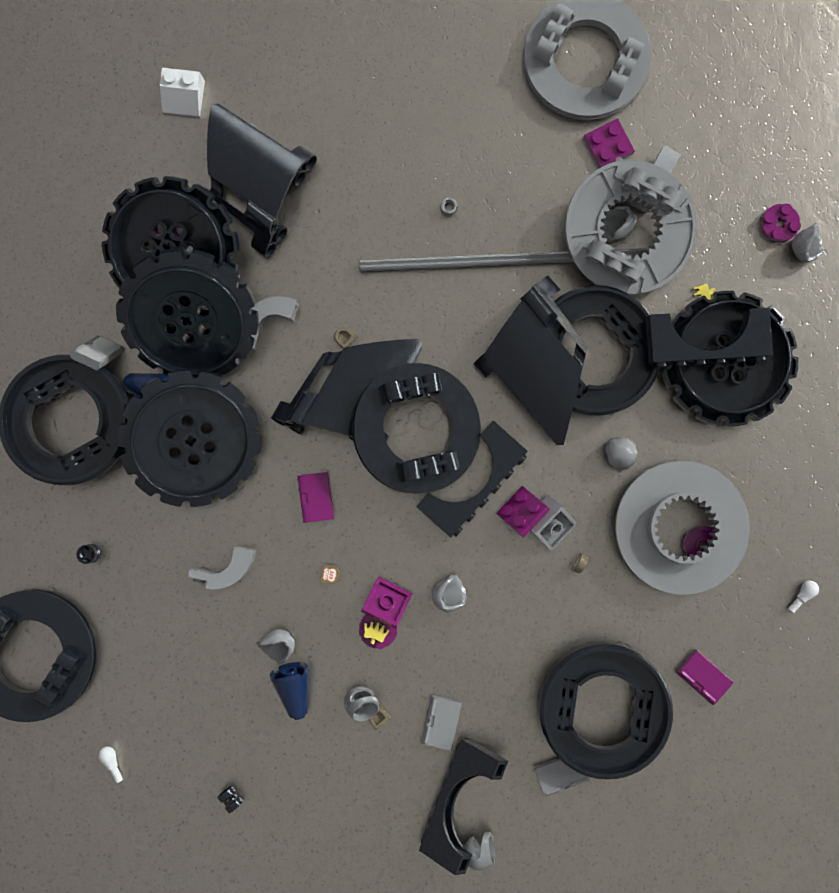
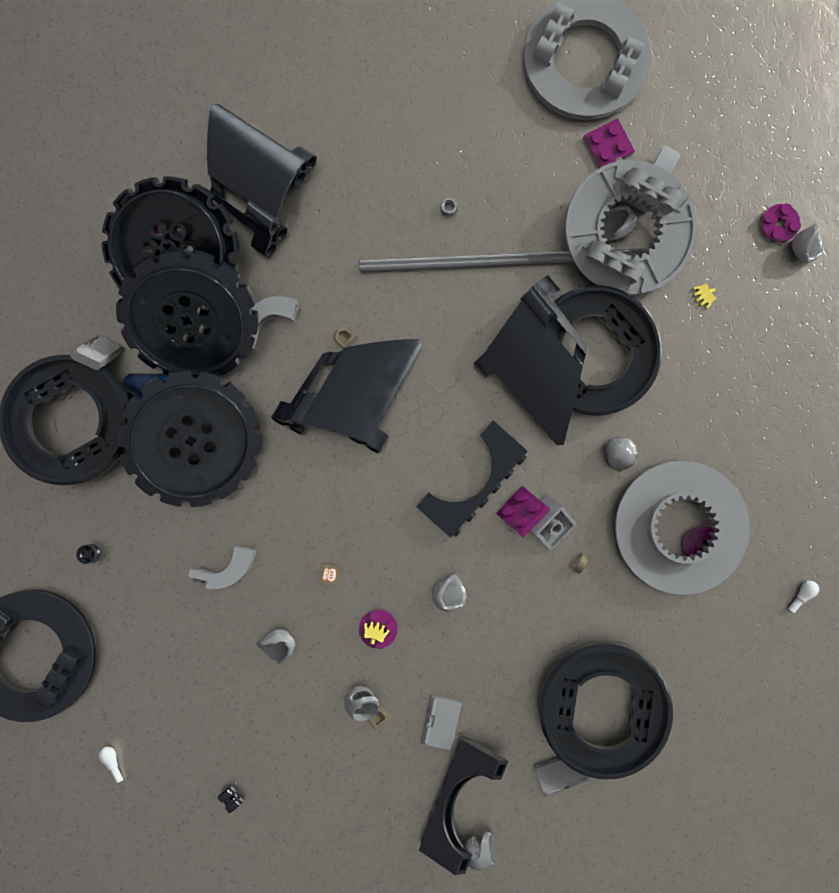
(181, 92): white slope -> none
(292, 688): dark blue cone -> none
(315, 497): magenta piece -> none
(386, 602): magenta plate -> none
(427, 472): black piece -> none
(668, 347): black arch -> none
(704, 677): magenta piece -> none
(725, 397): black piece -> none

